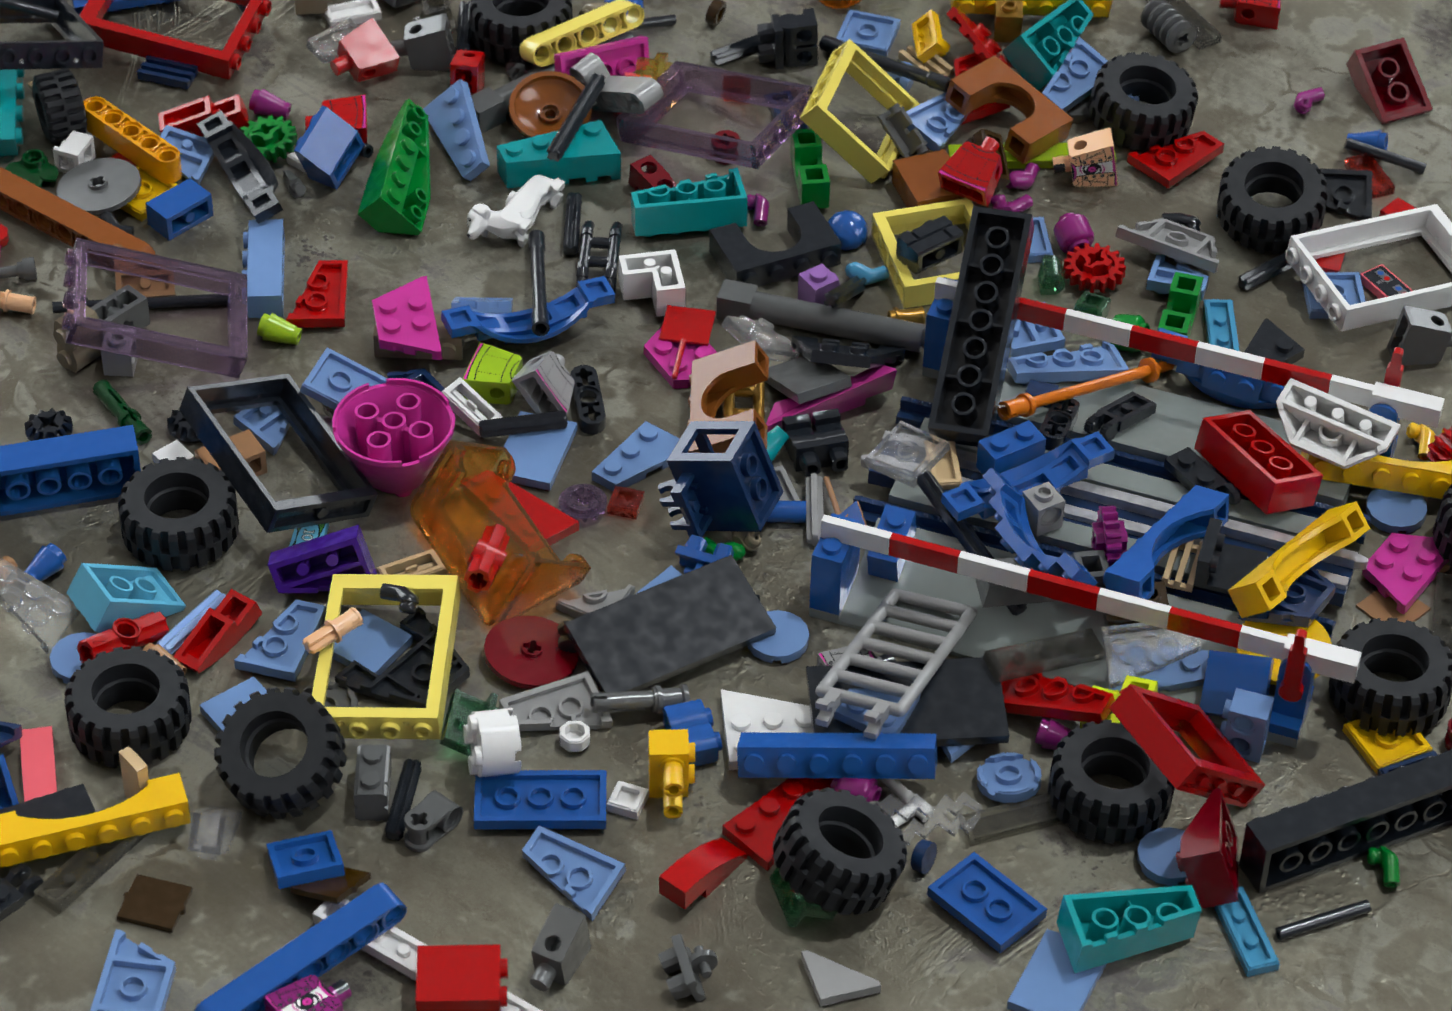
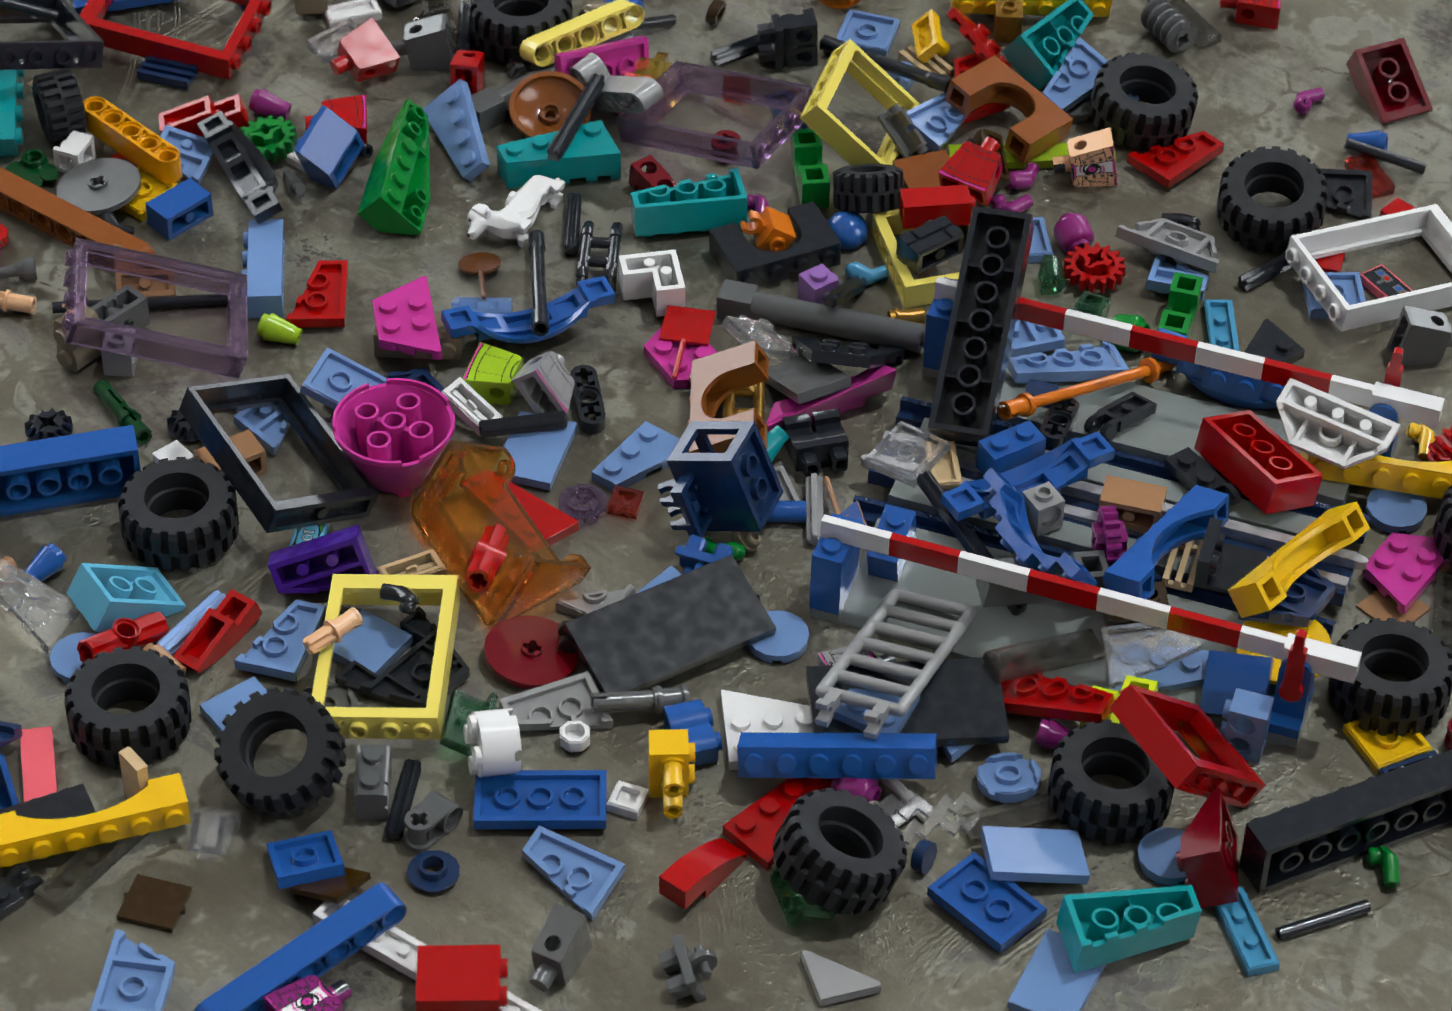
(435, 881): none -> dark blue piece
(479, 264): none -> reddish brown piece
(771, 229): none -> orange brick
(867, 188): none -> black tyre
(930, 203): none -> red brick
(1034, 855): none -> medium blue tile
(1136, 501): none -> medium nougat brick

